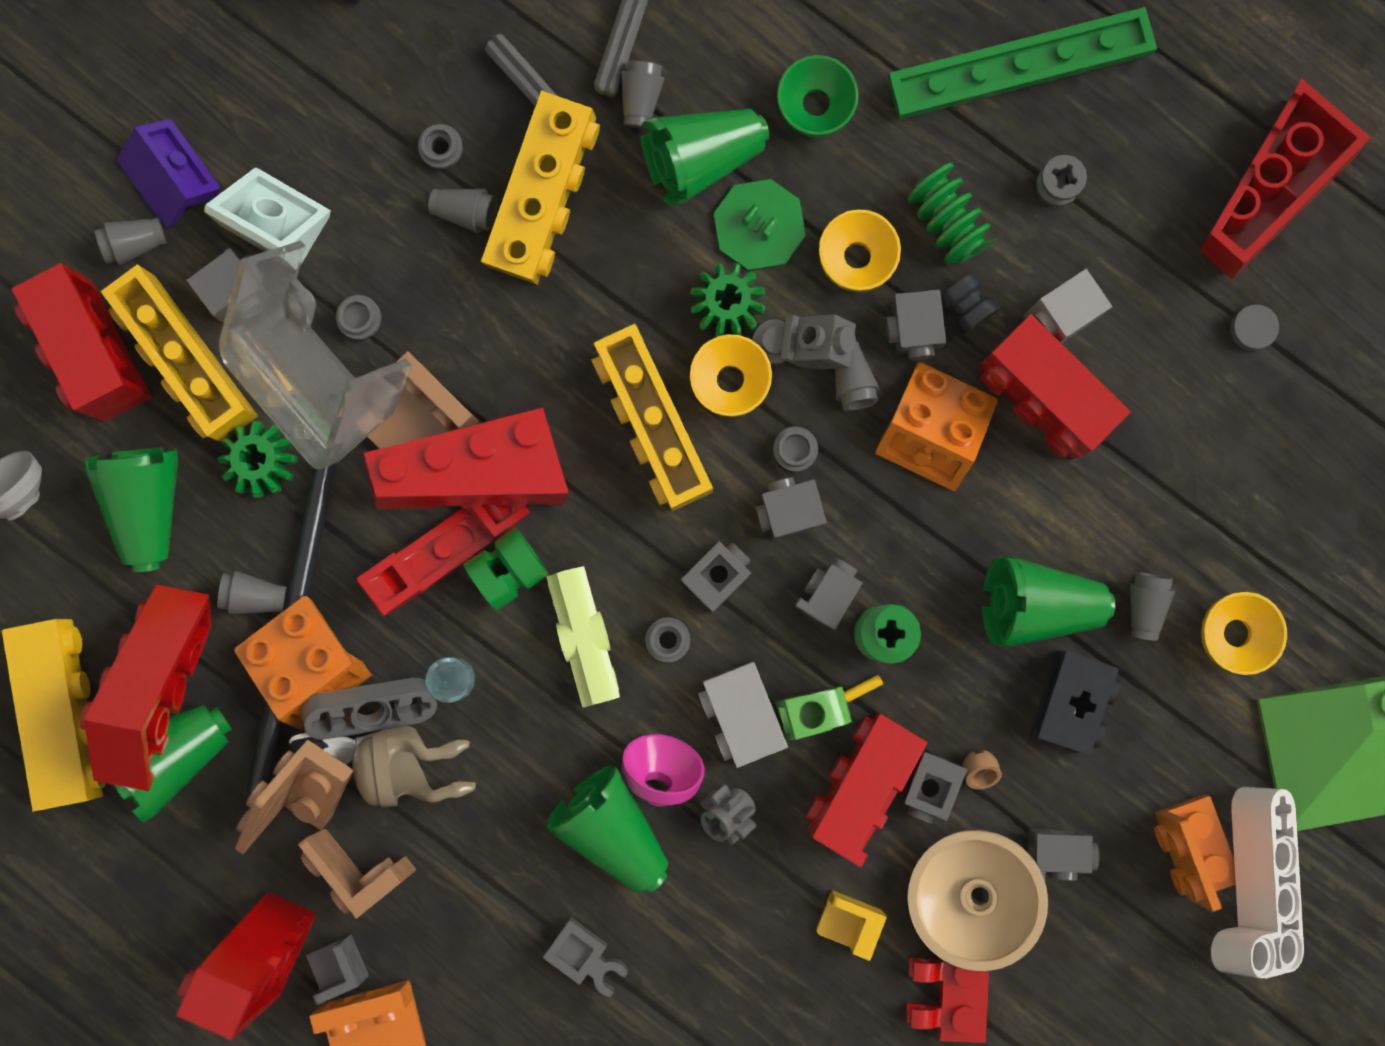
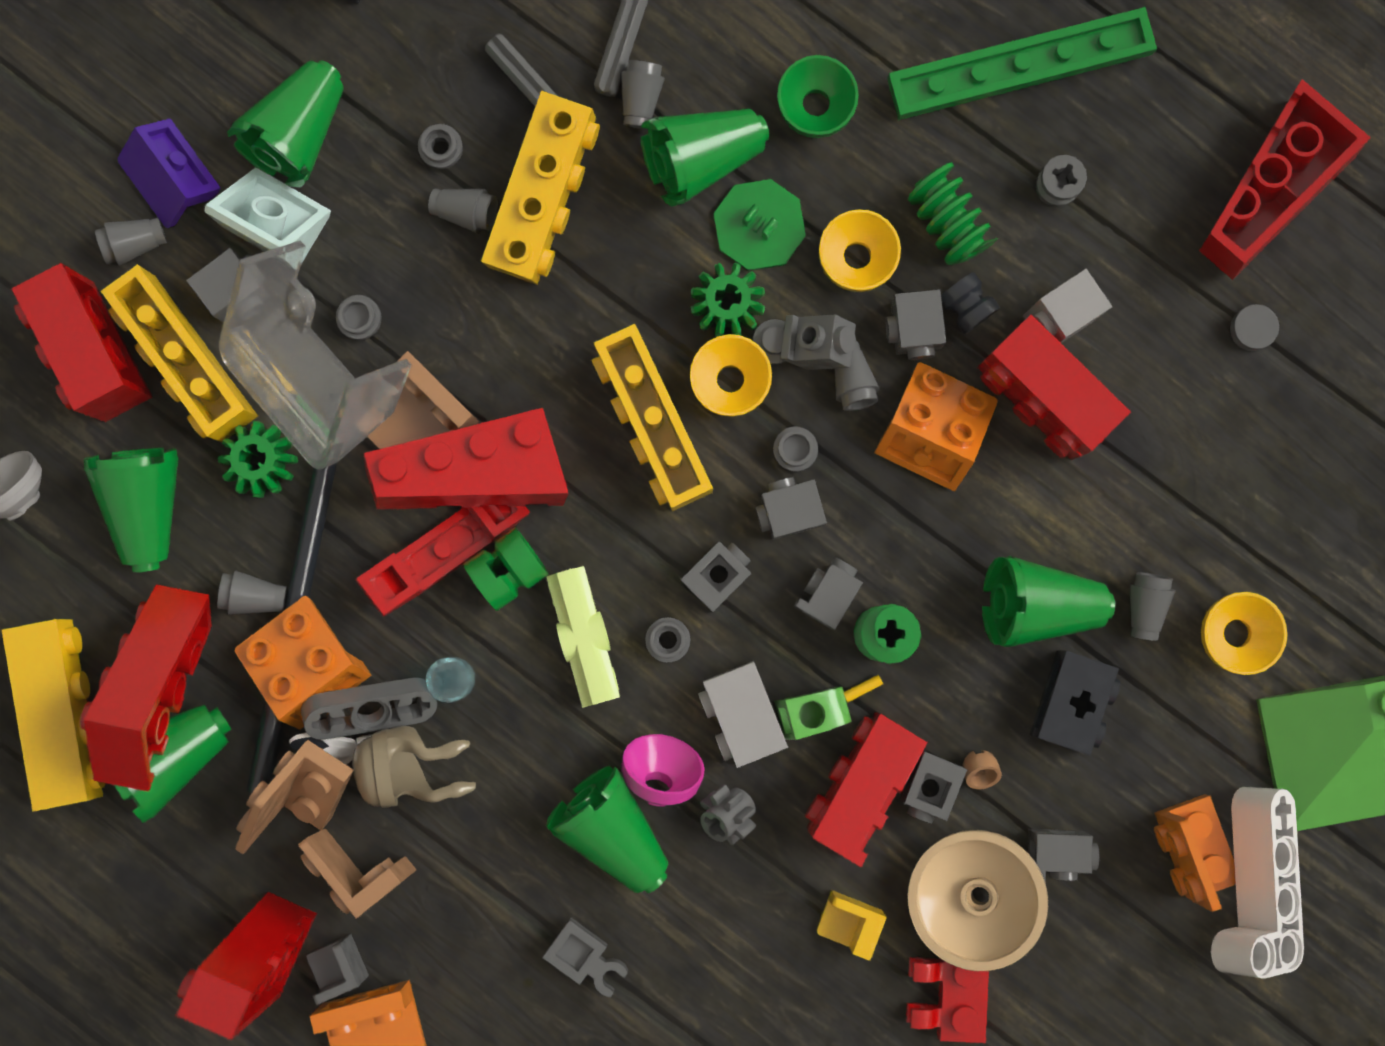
(290, 123): none -> green cone

